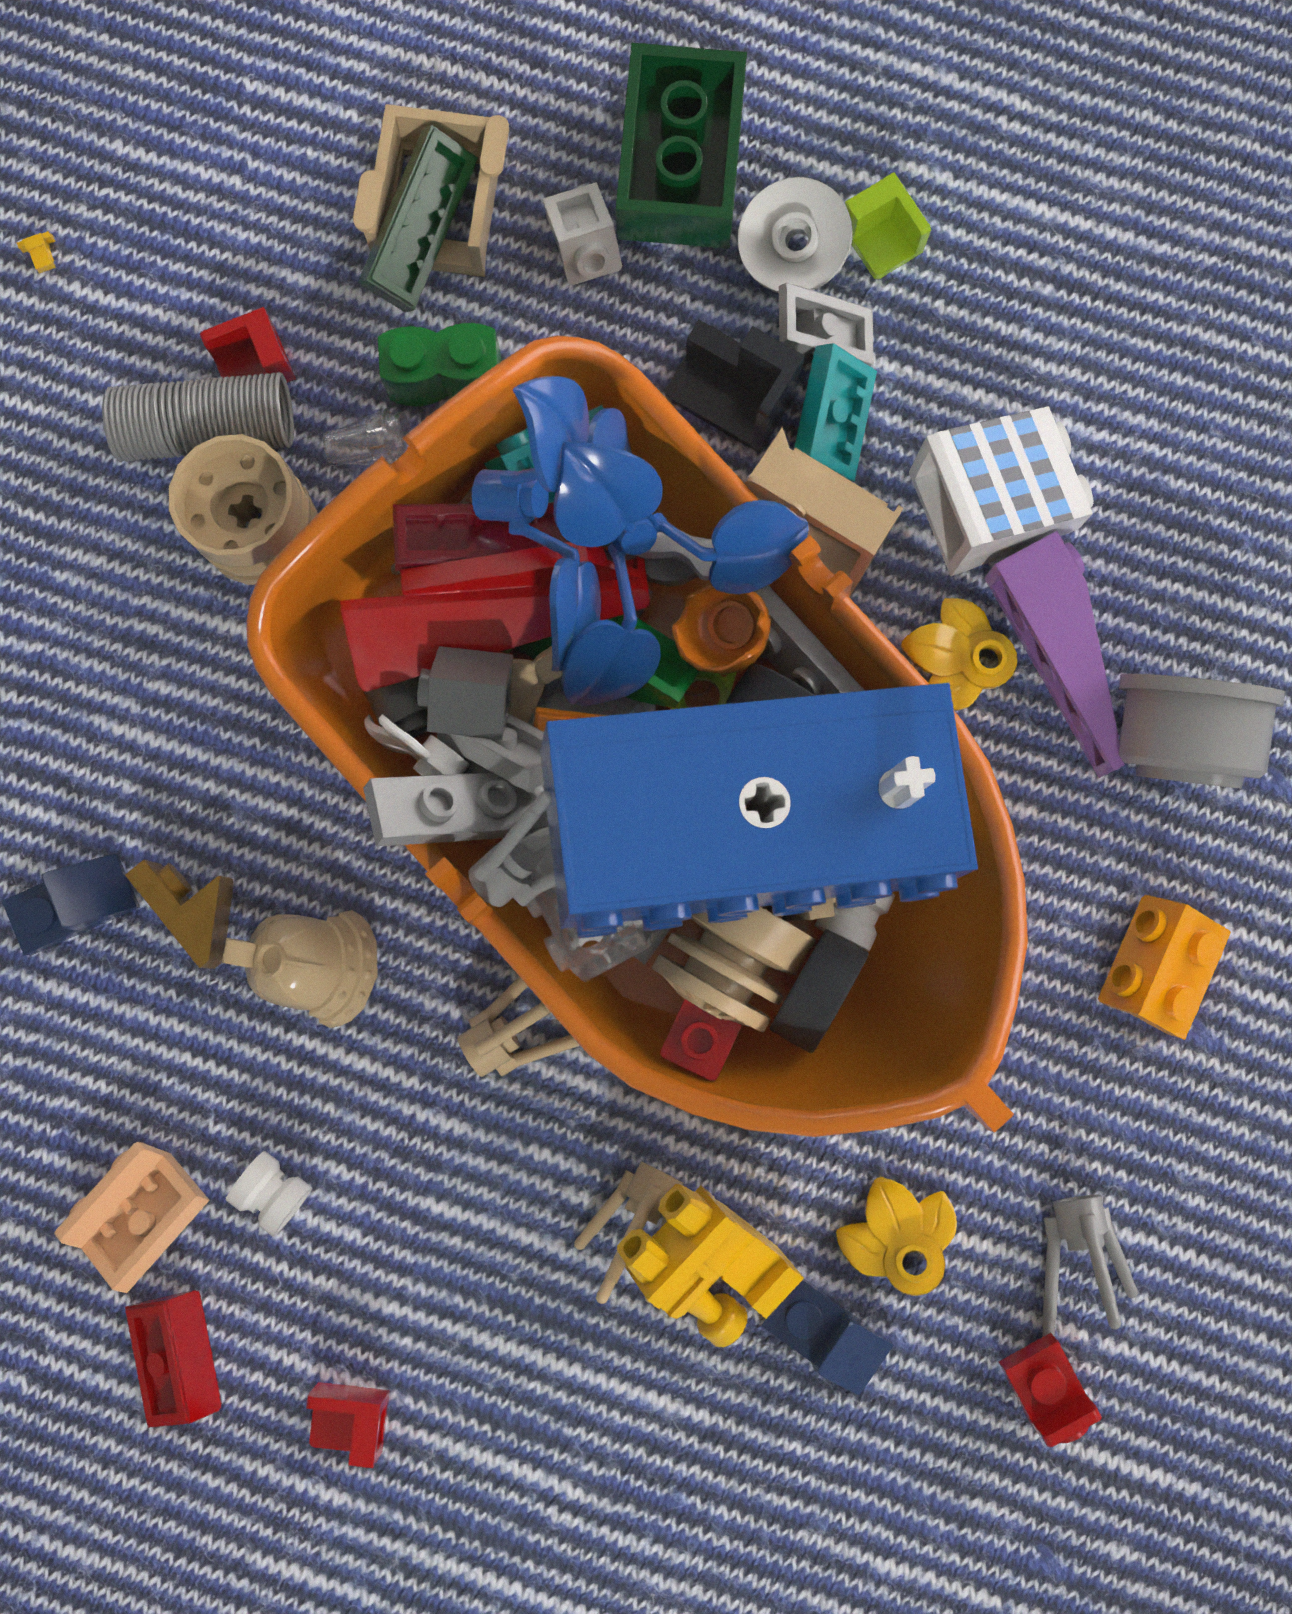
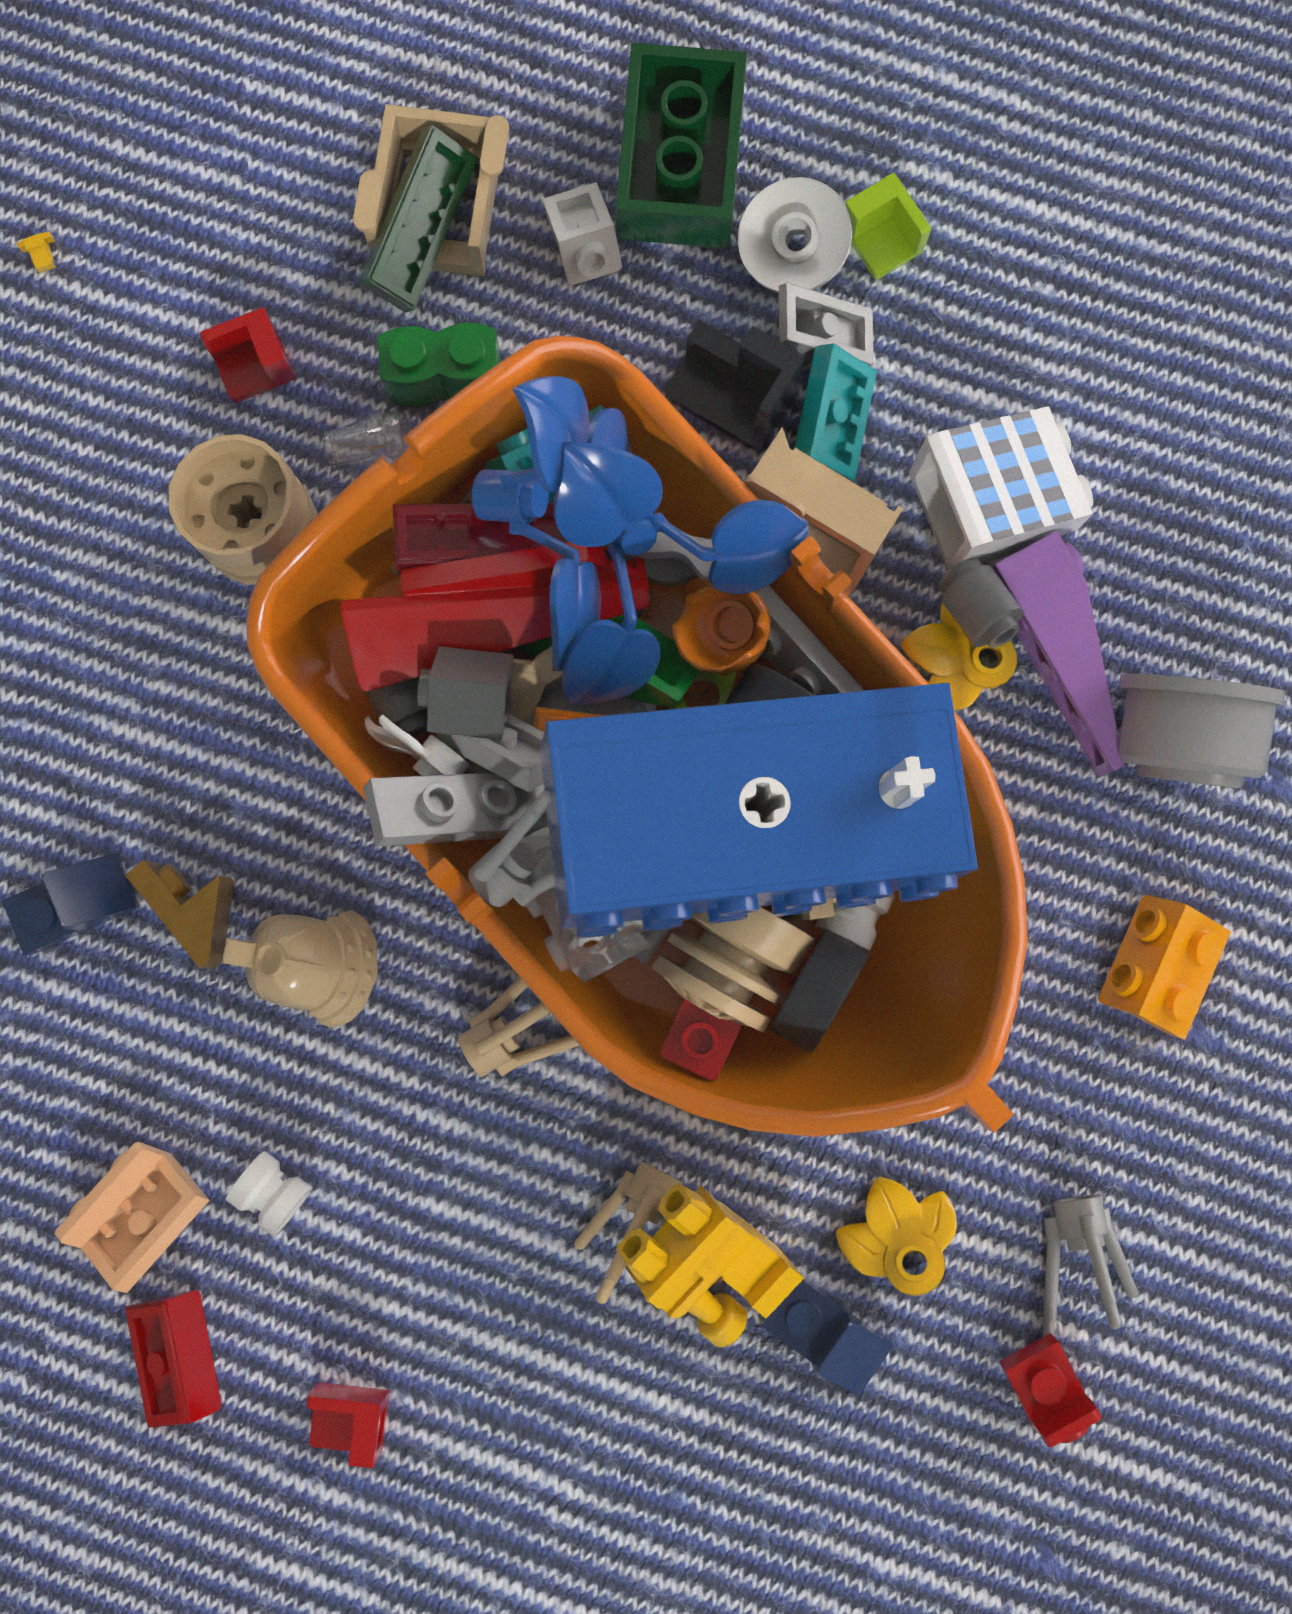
(142, 424): light grey piece -> none
(980, 604): none -> dark grey brick

